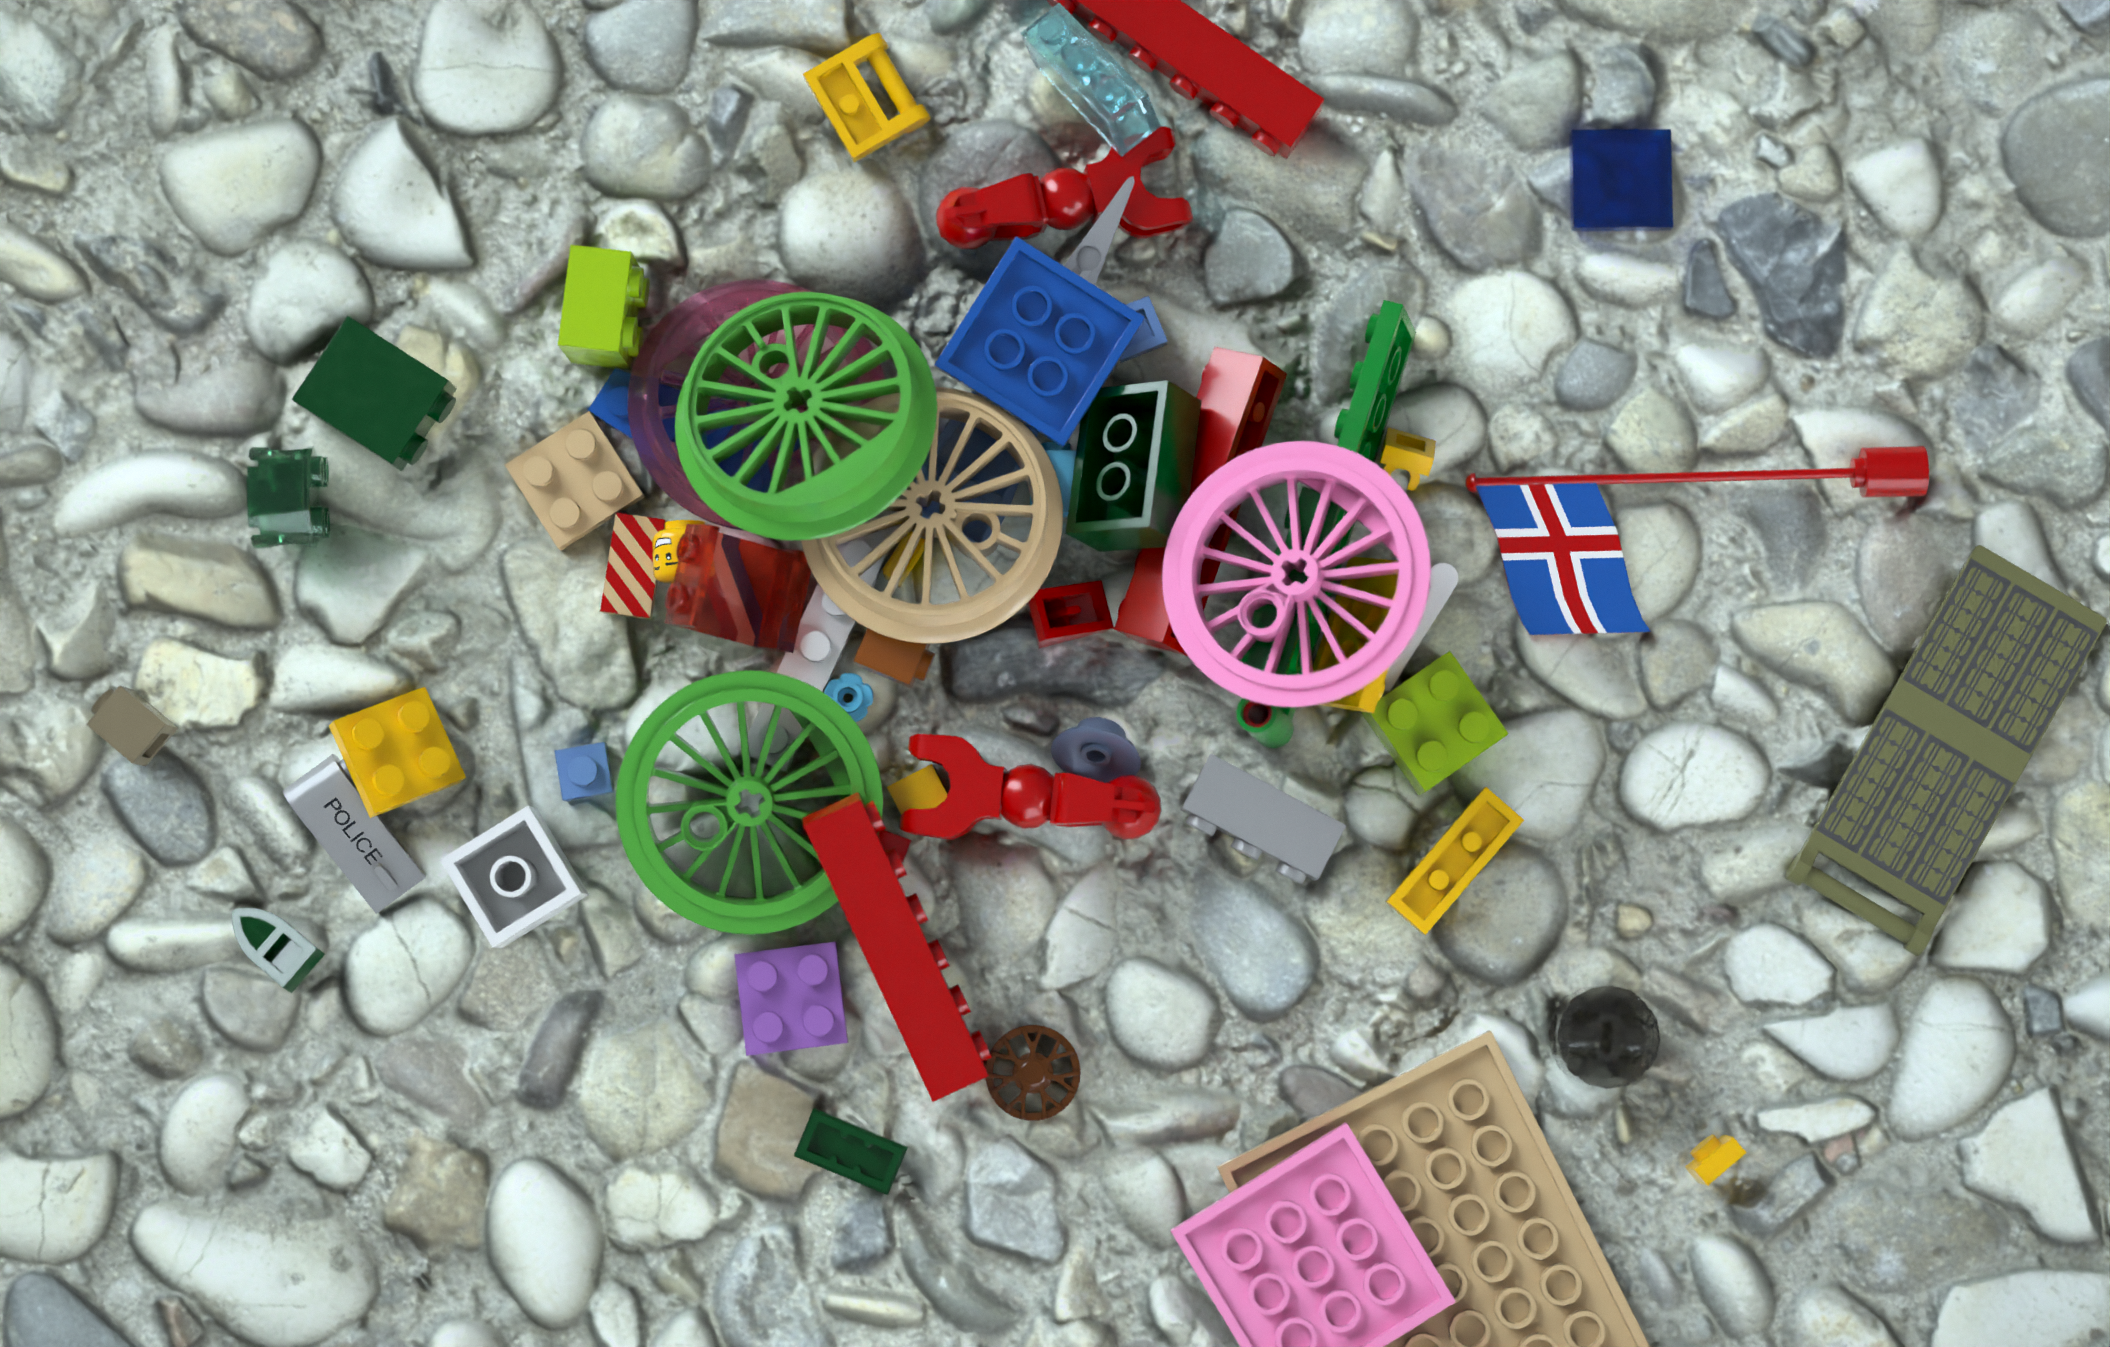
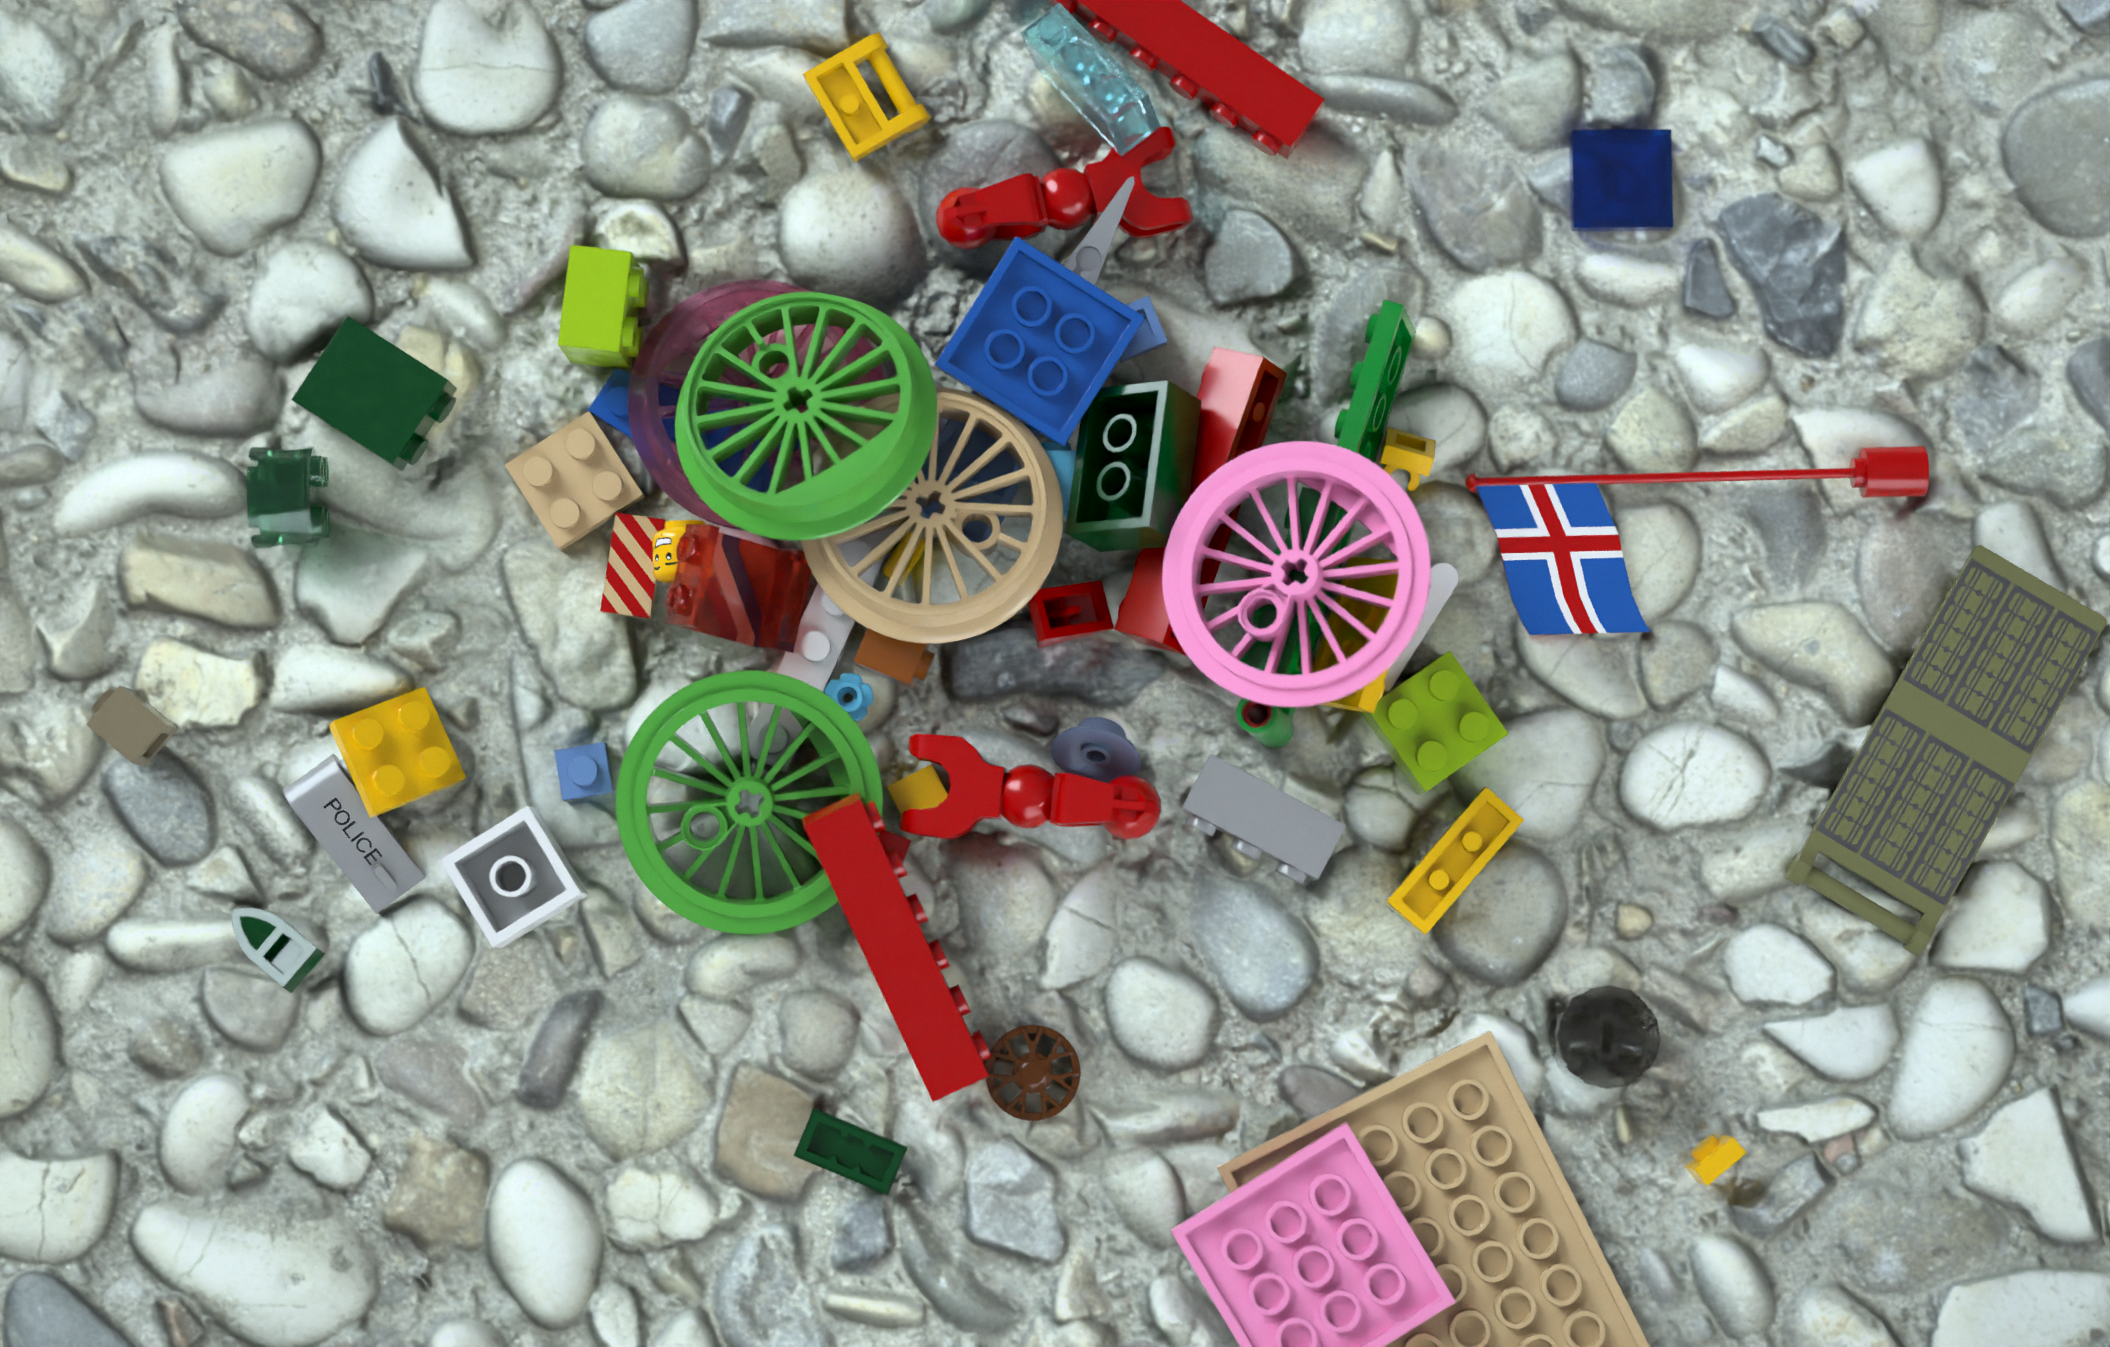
(791, 998): medium lavender plate -> none

